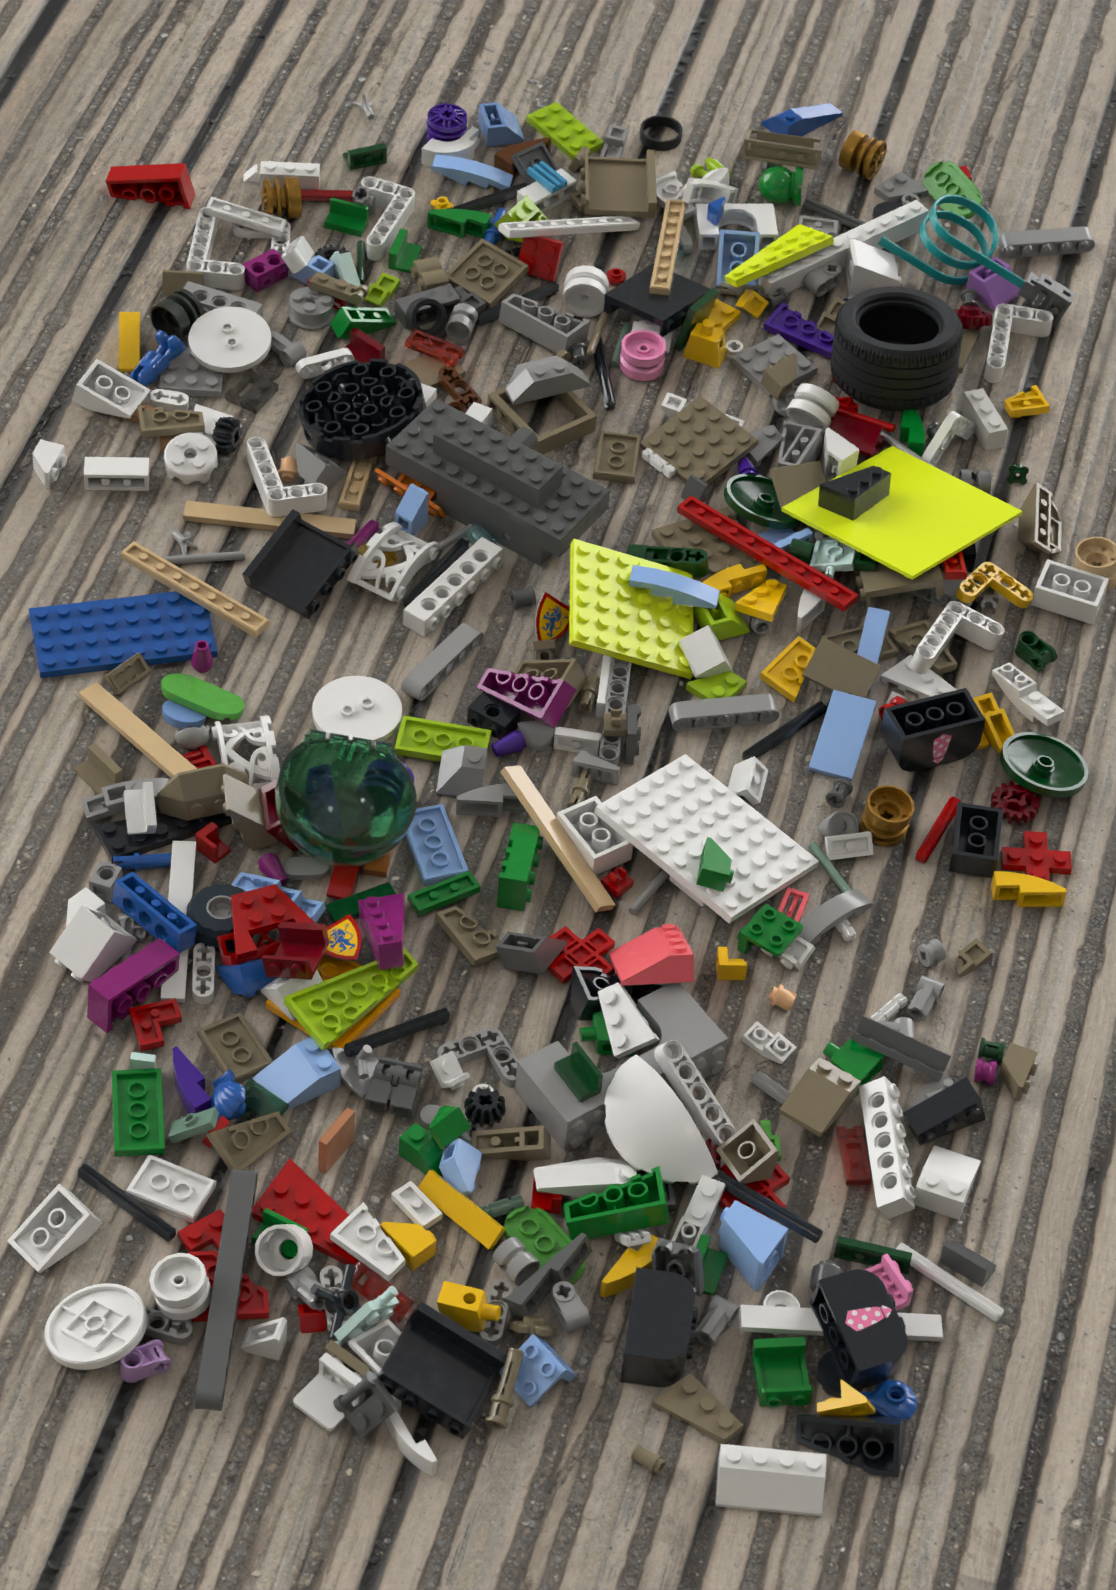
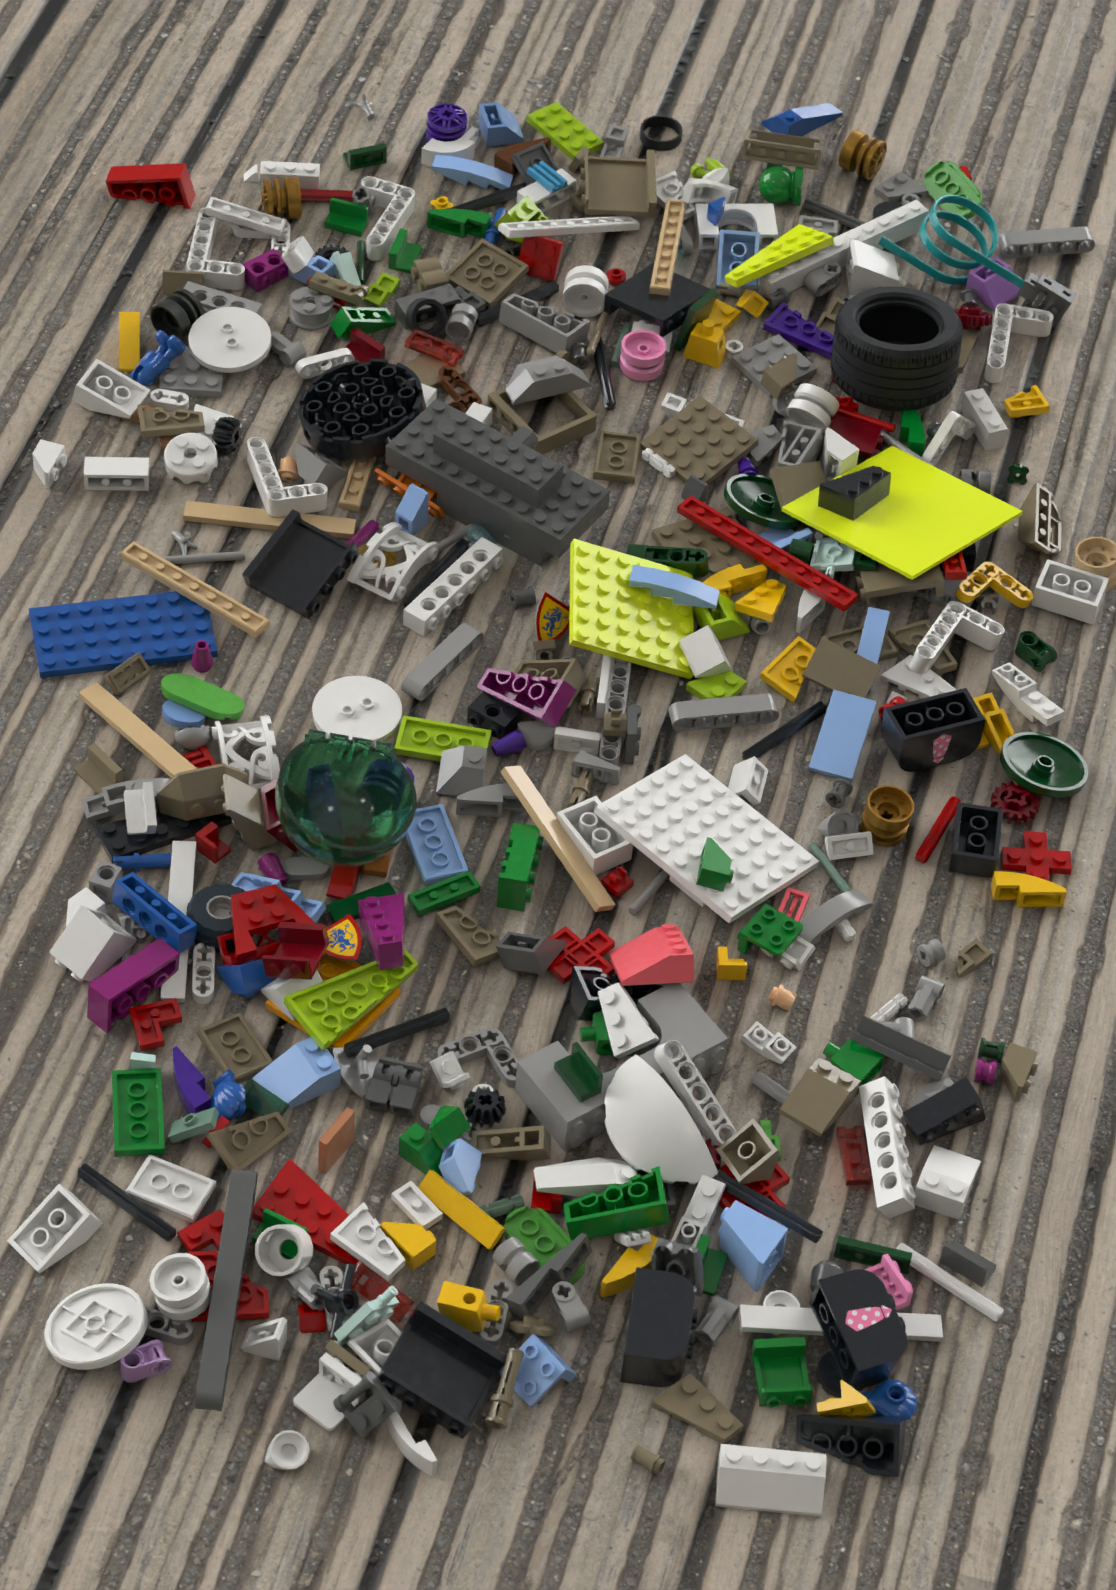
(257, 394): clear smoke plate -> none
(287, 1450): none -> white piece

